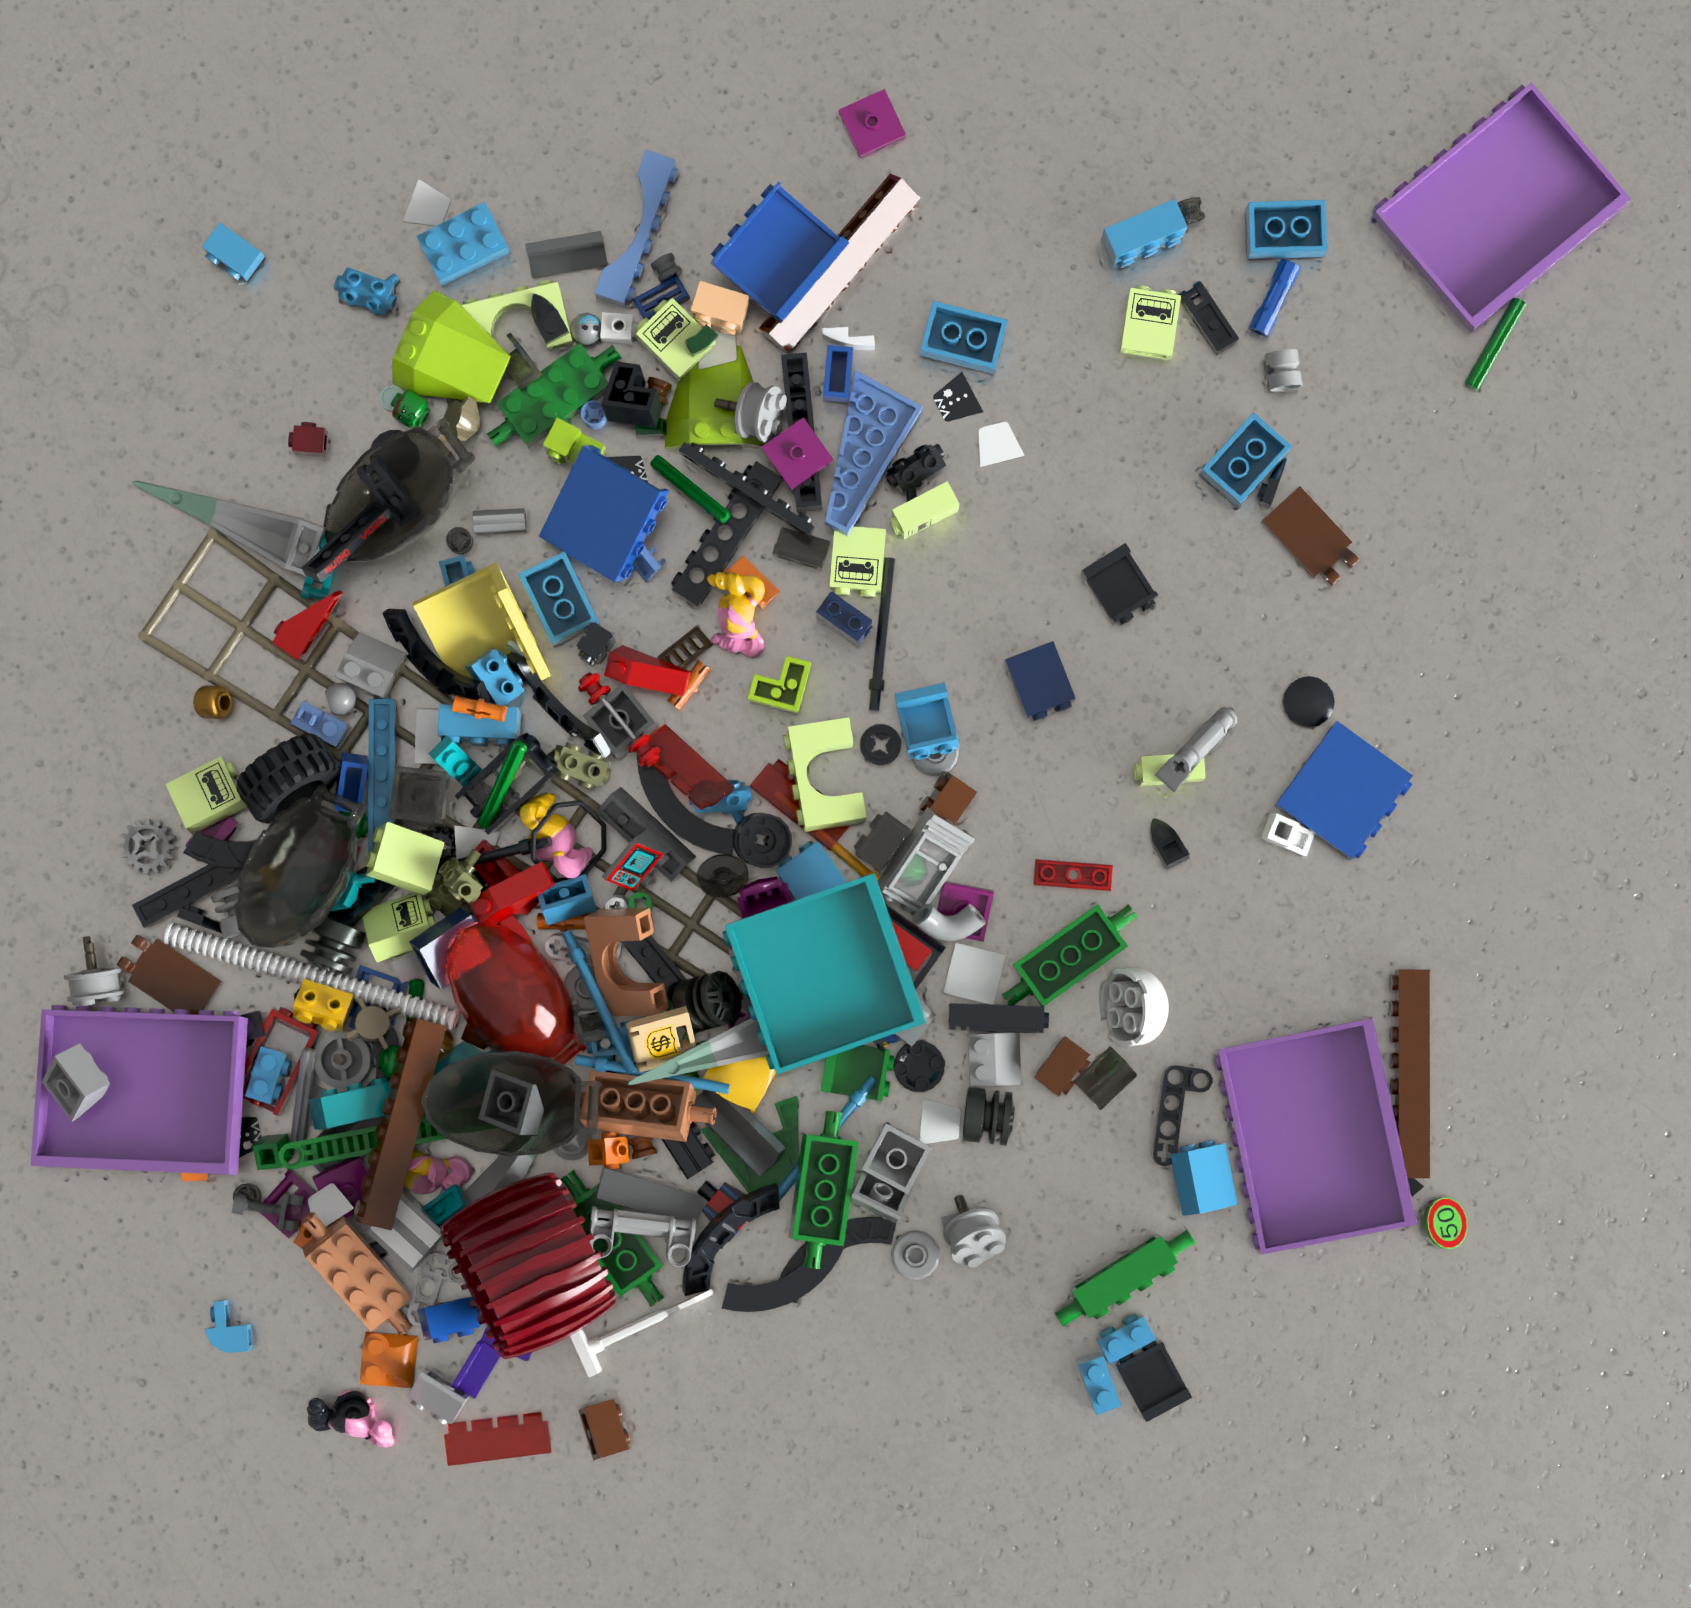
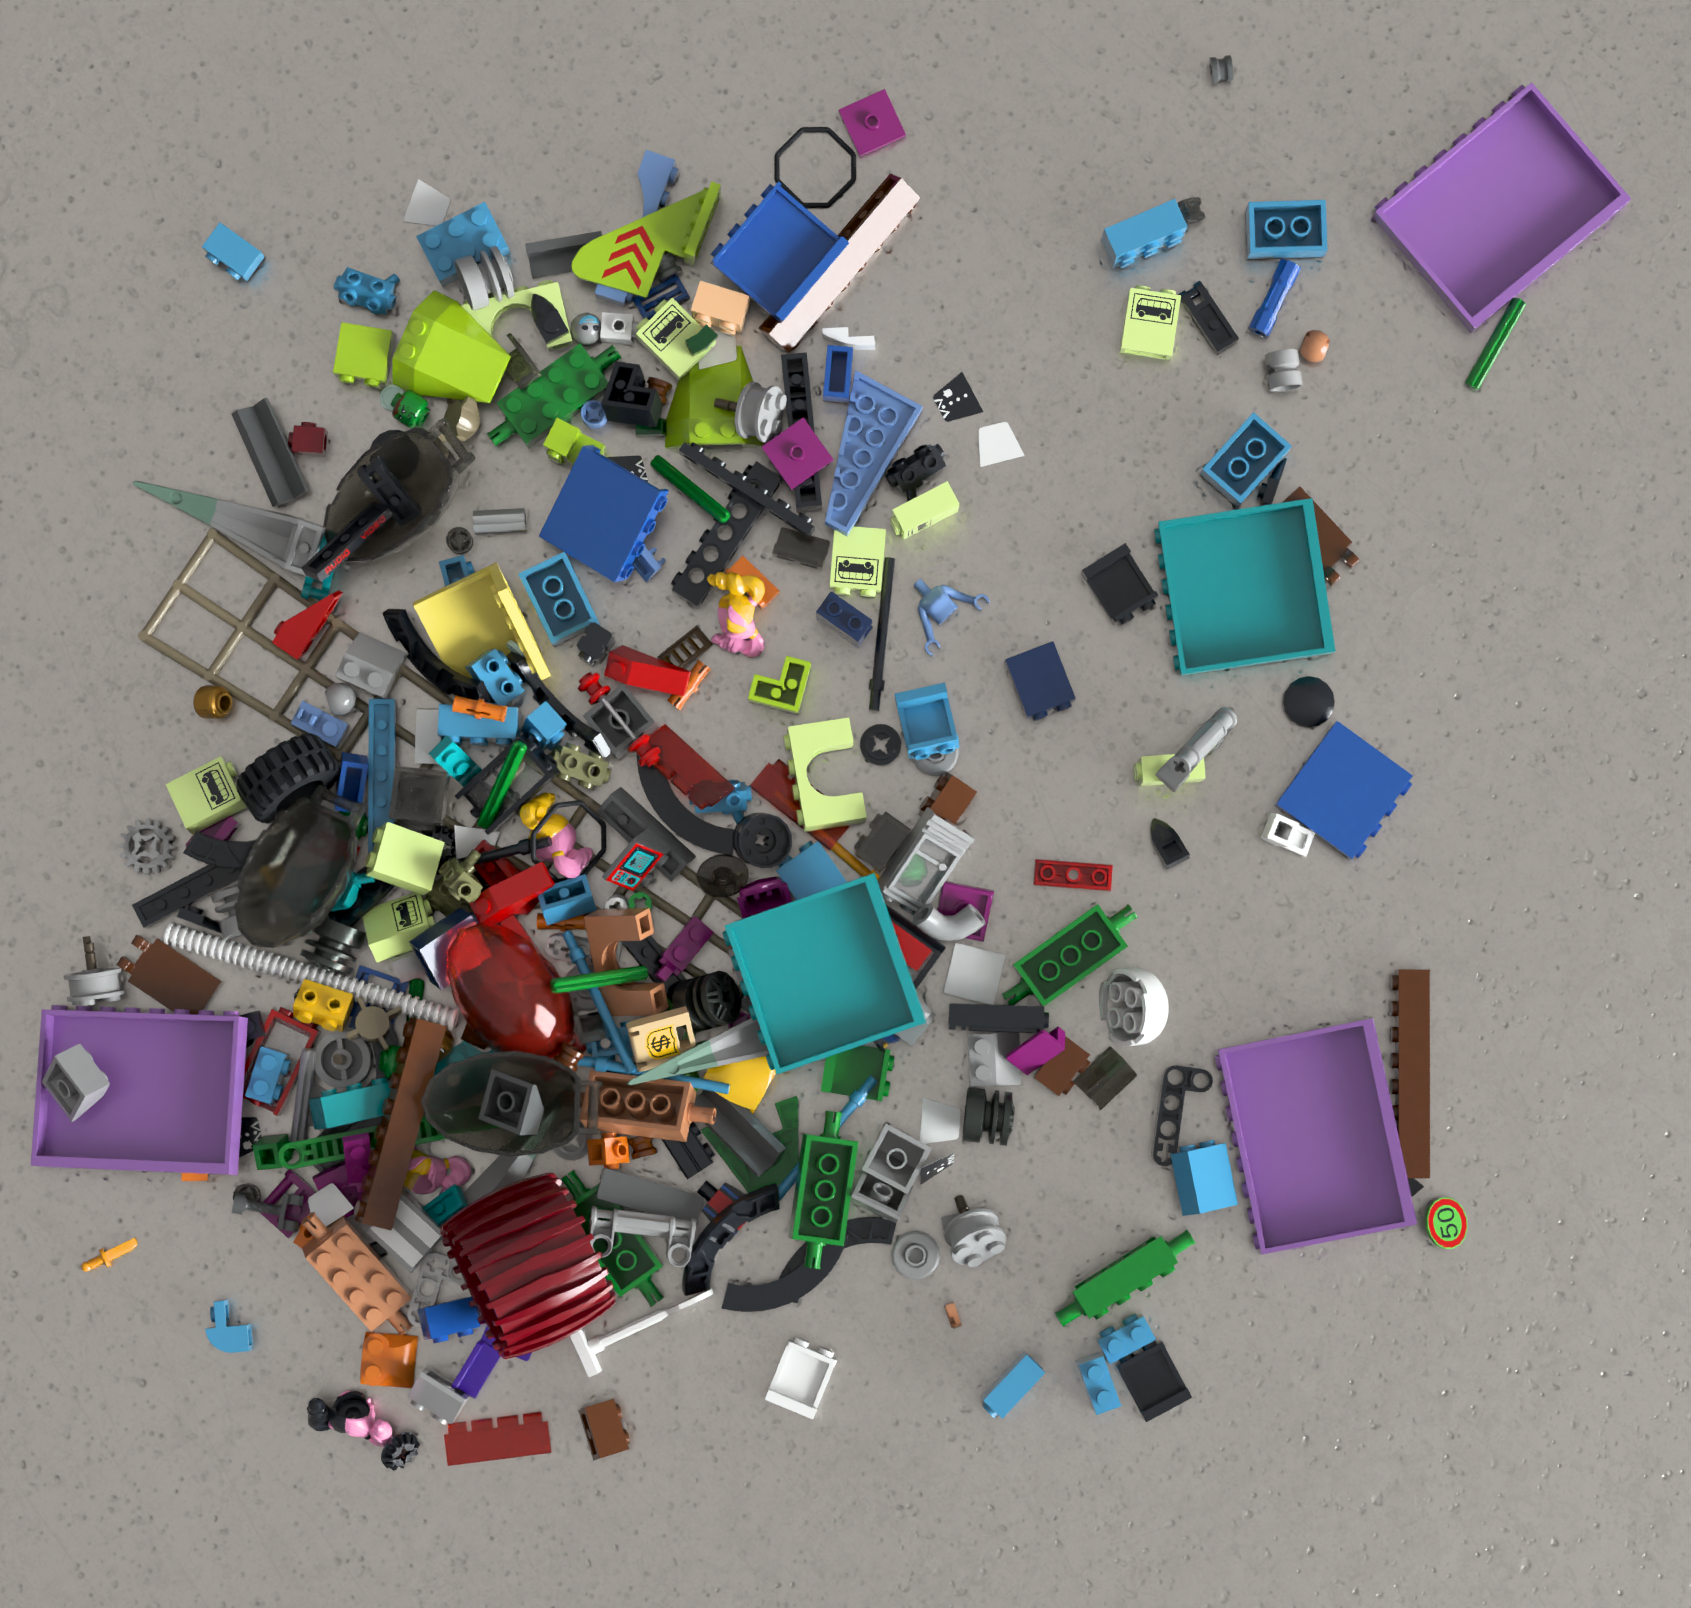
(106, 1257): none -> light orange piece
(270, 453): none -> dark grey panel
(356, 1155): none -> magenta hinge
(363, 354): none -> lime piece
(392, 1455): none -> black gear
(484, 278): none -> light grey wheel
(545, 726): none -> dark azure brick
(569, 1056): none -> reddish brown wheel
(598, 979): none -> green axle
(632, 254): none -> lime piece
(683, 948): none -> magenta hinge
(801, 1378): none -> white panel
(840, 141): none -> black piece
(919, 1066): black dish -> none
(936, 1167): none -> black sticker
(940, 606): none -> medium blue piece
(952, 1315): none -> nougat tile
(963, 337): dark azure brick -> none
(1012, 1386): none -> dark azure brick
(1037, 1050): none -> magenta panel
(1221, 68): none -> dark grey wheel
(1245, 587): none -> teal panel
(1314, 346): none -> nougat piece

